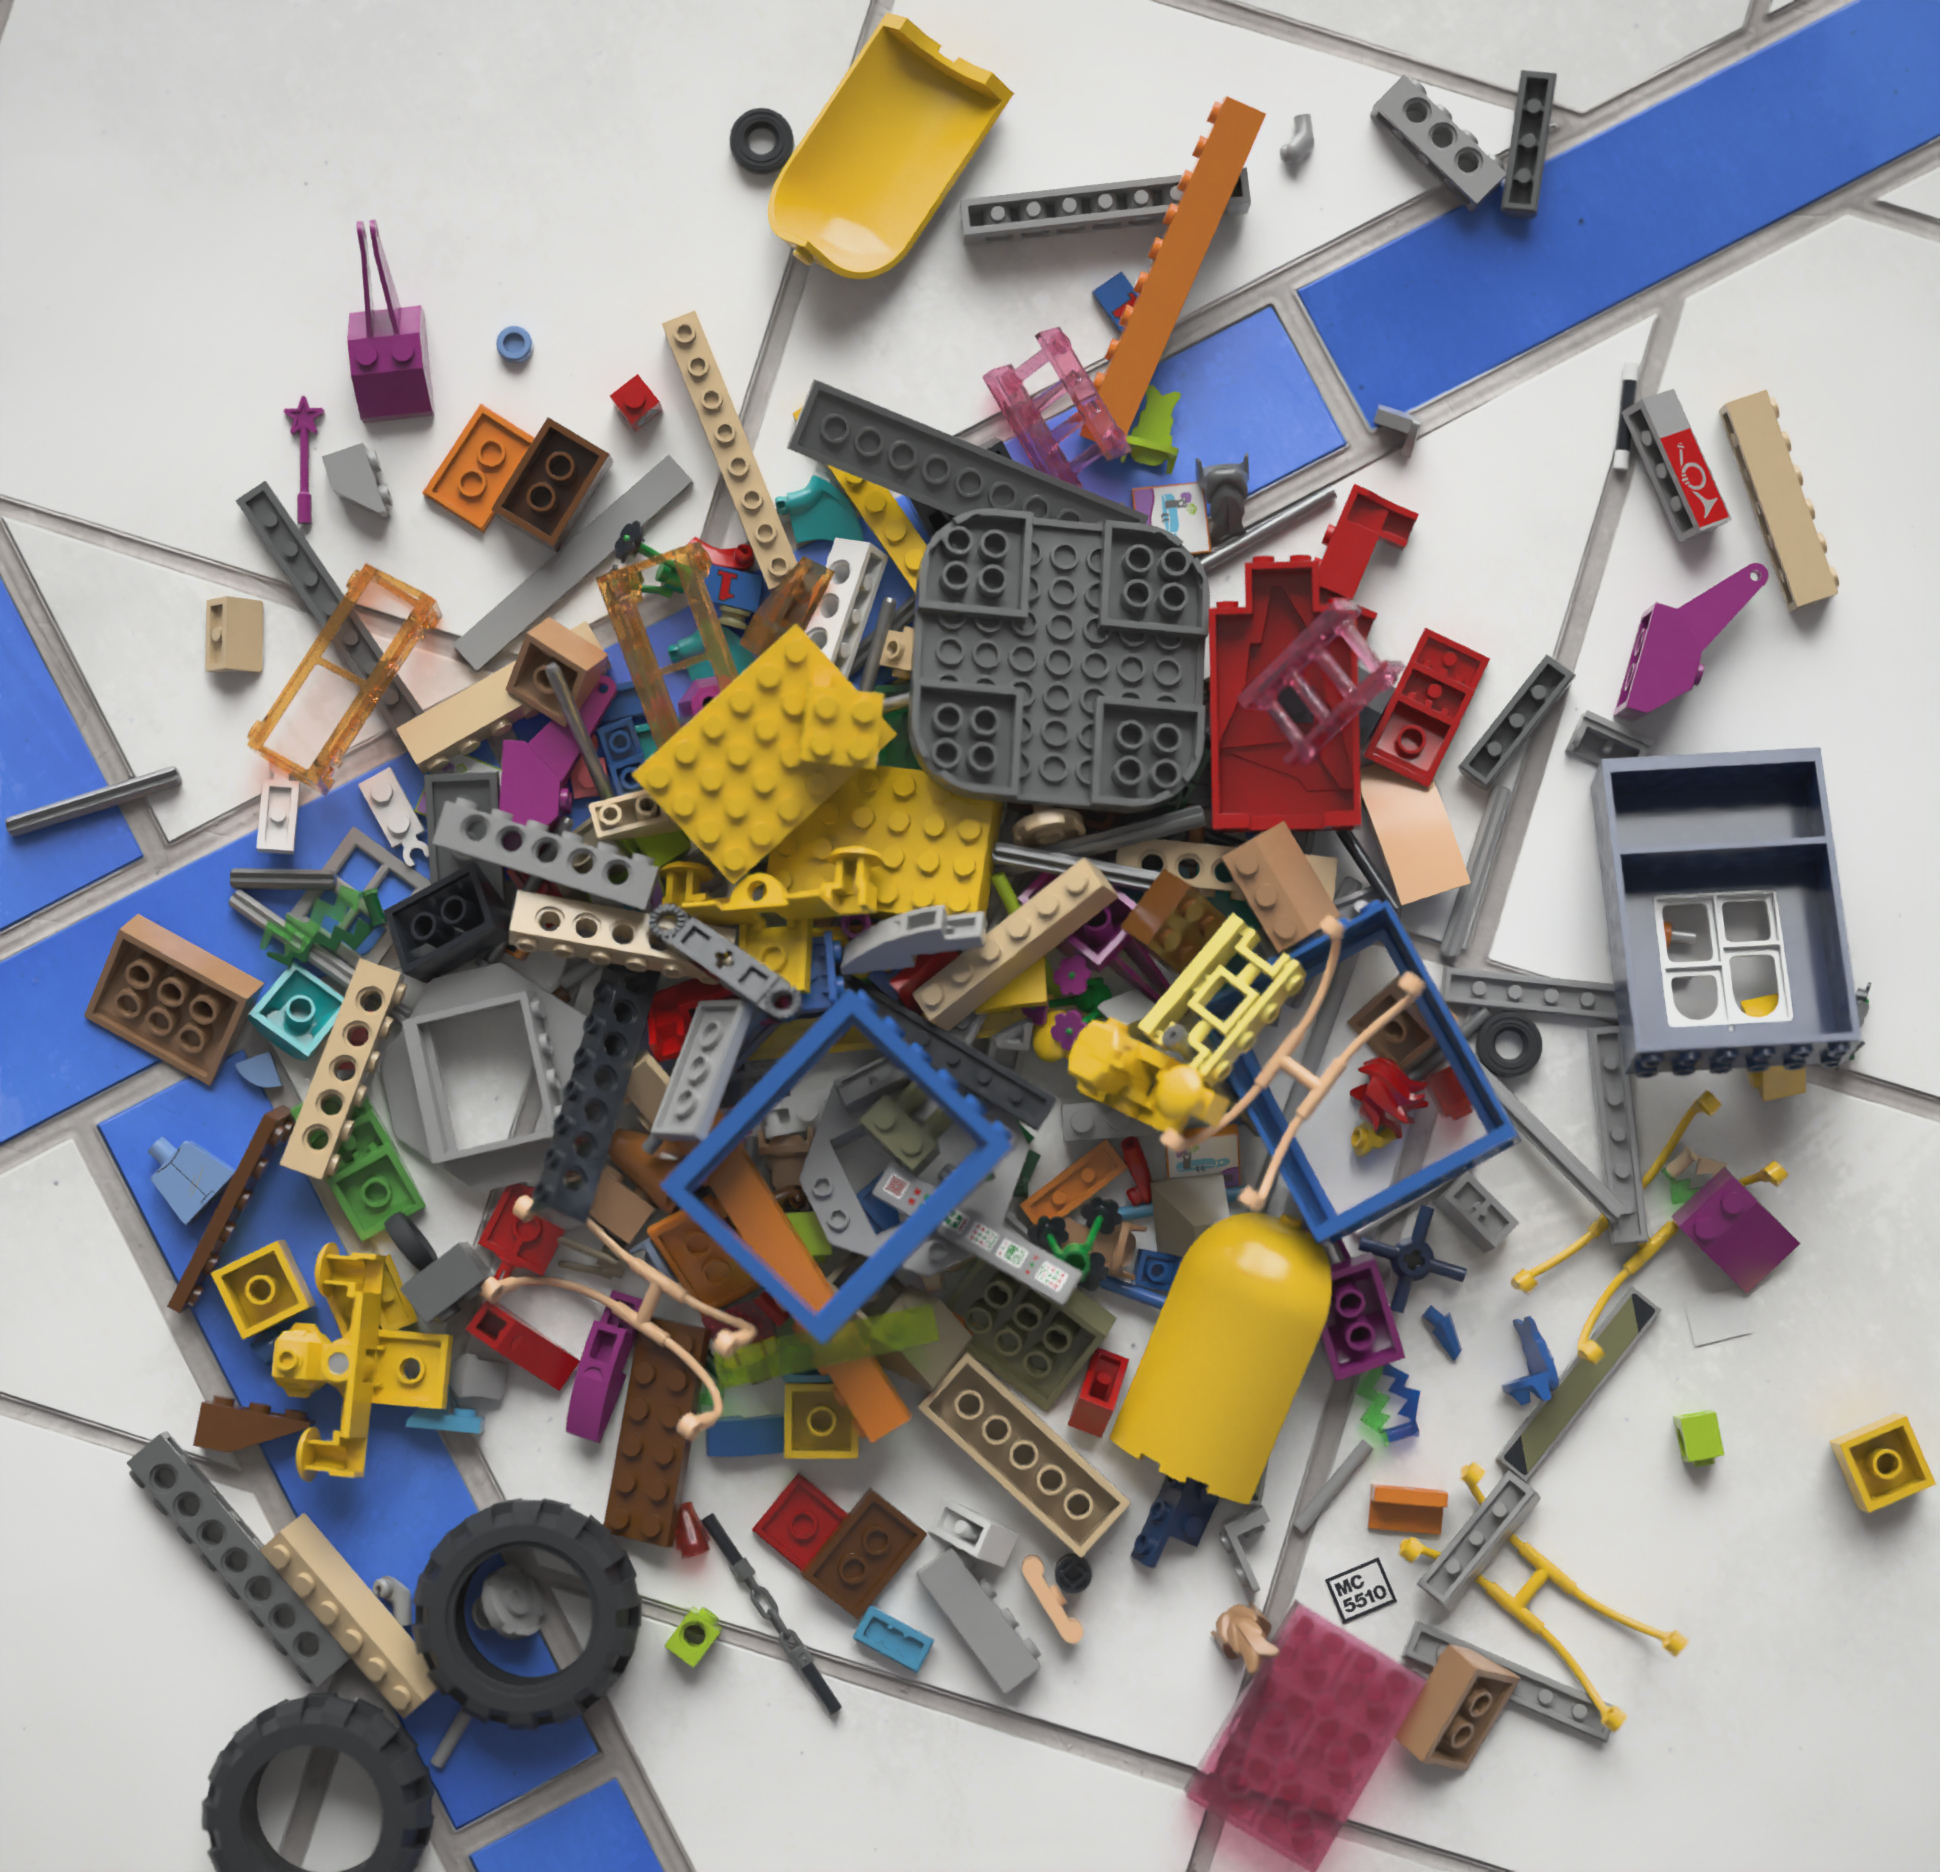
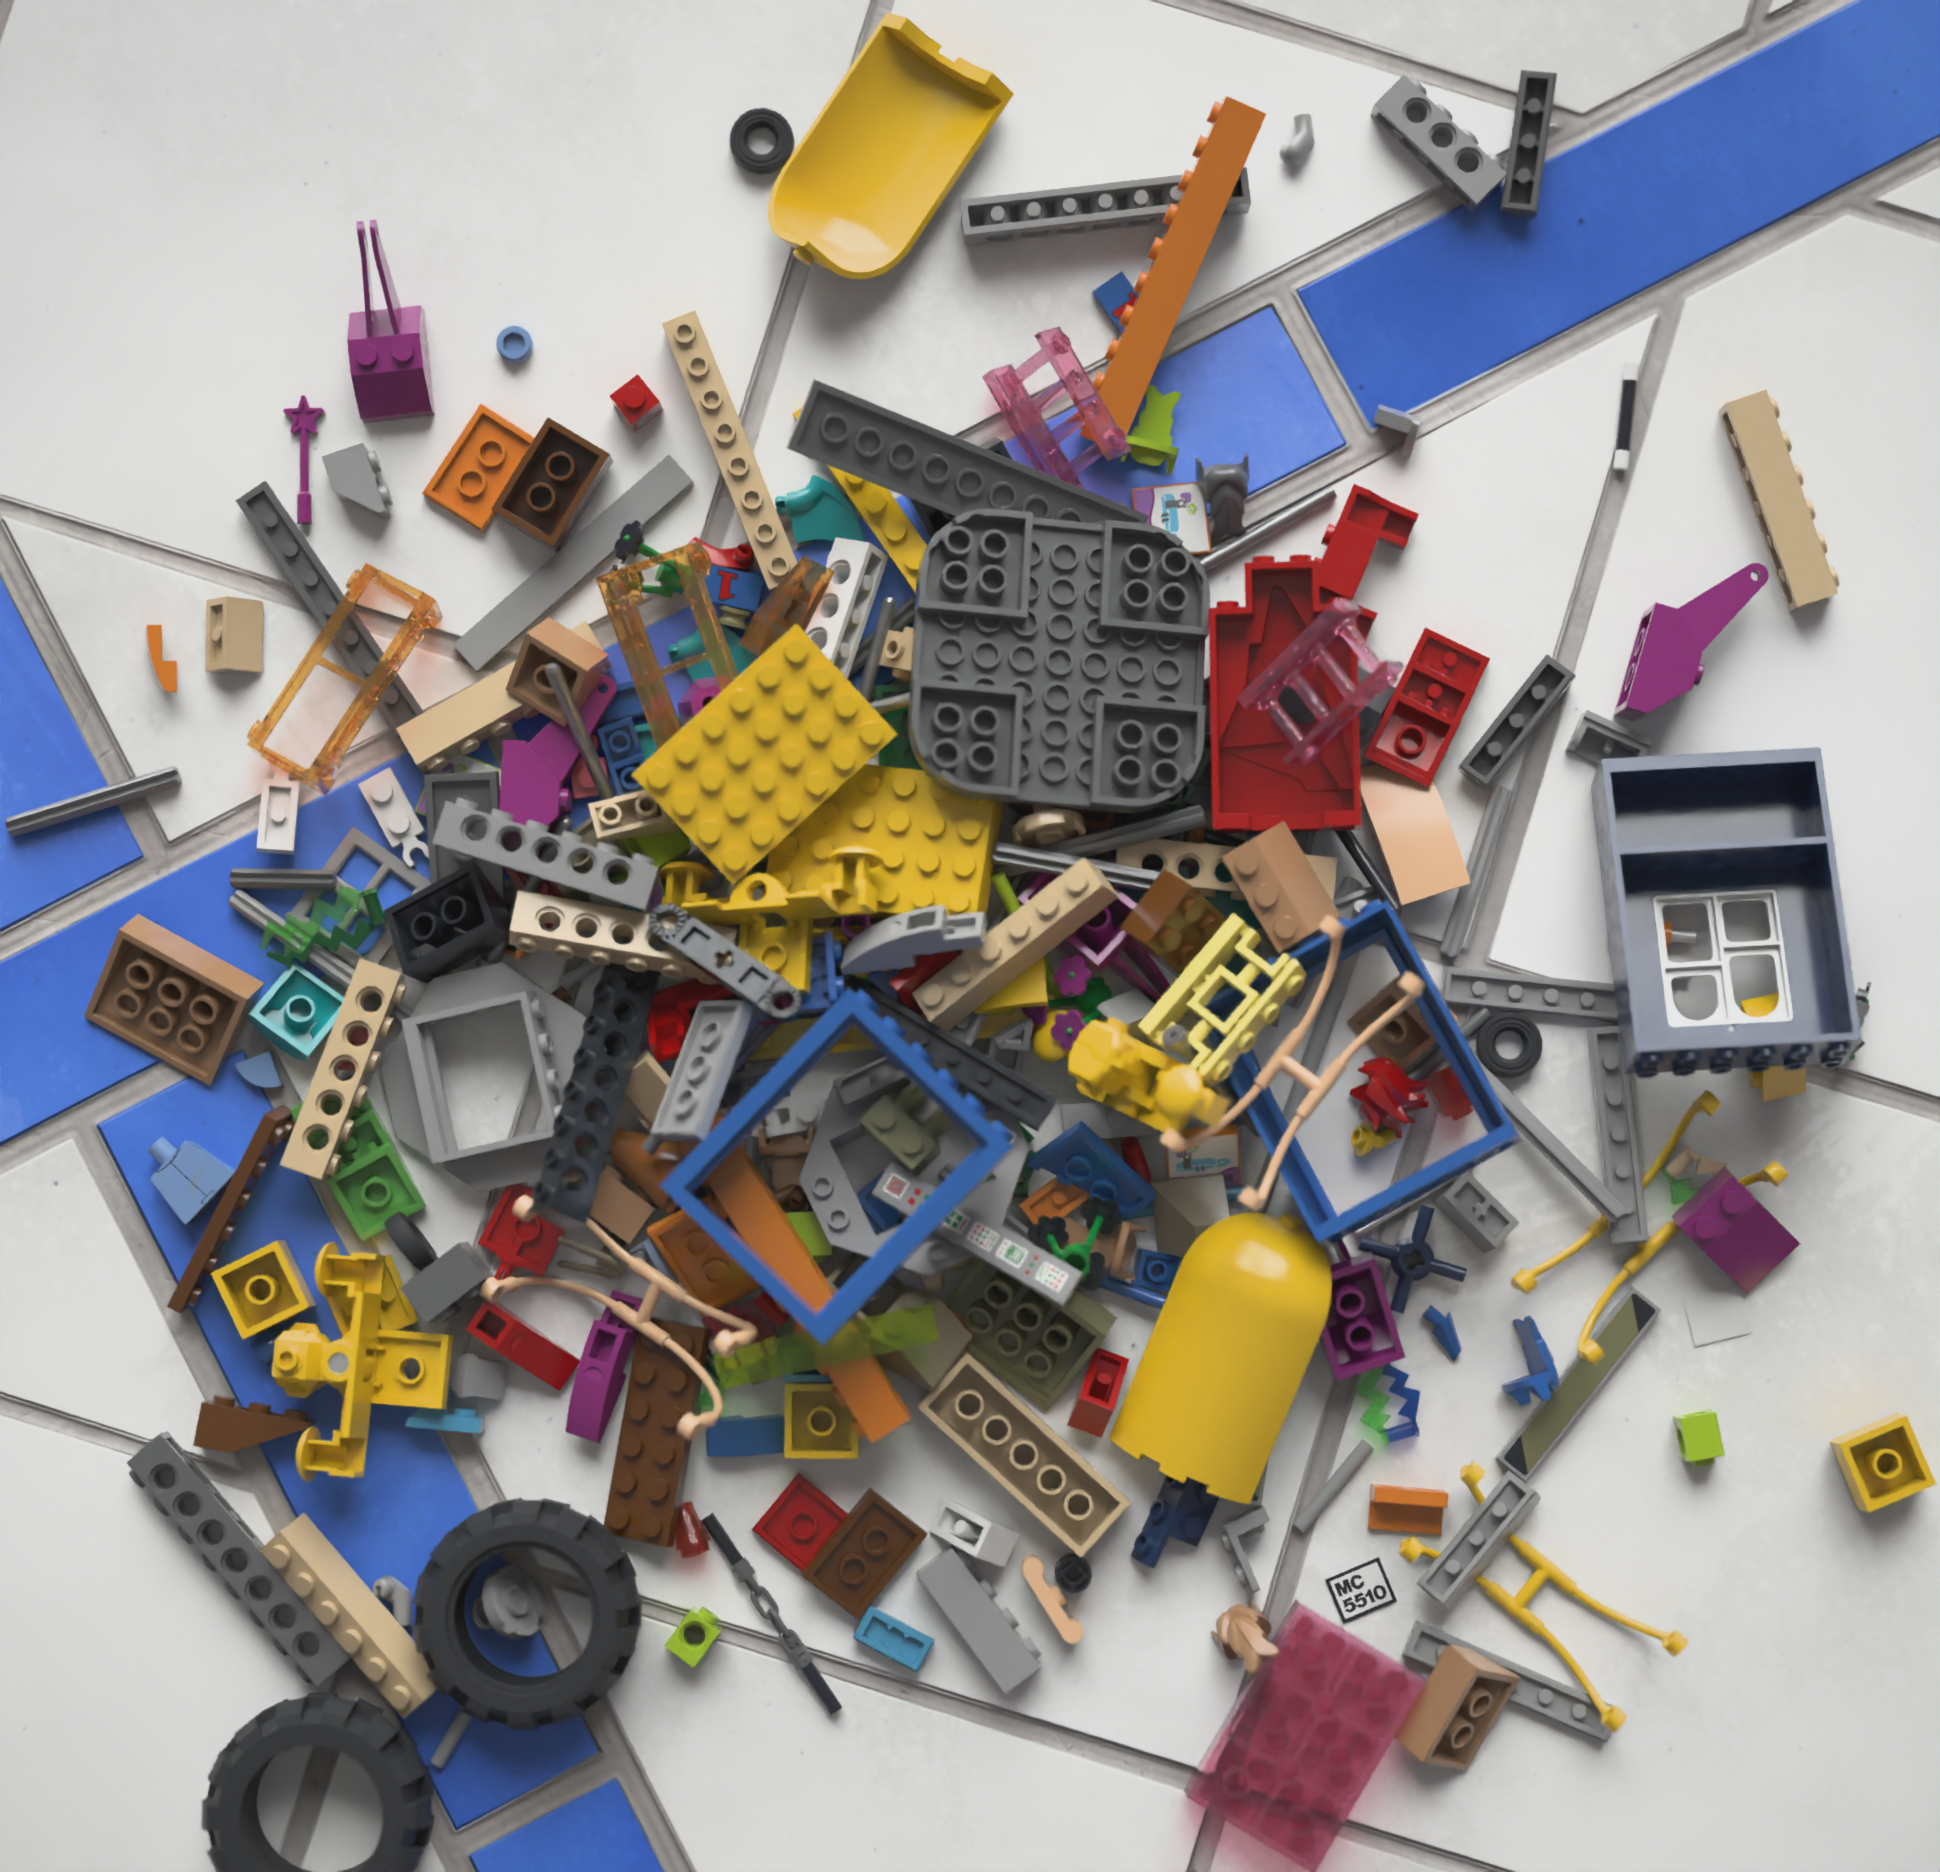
(164, 670): none -> orange slope
(841, 726): yellow brick -> none
(1090, 1164): none -> blue wing
(1676, 465): light grey brick -> none

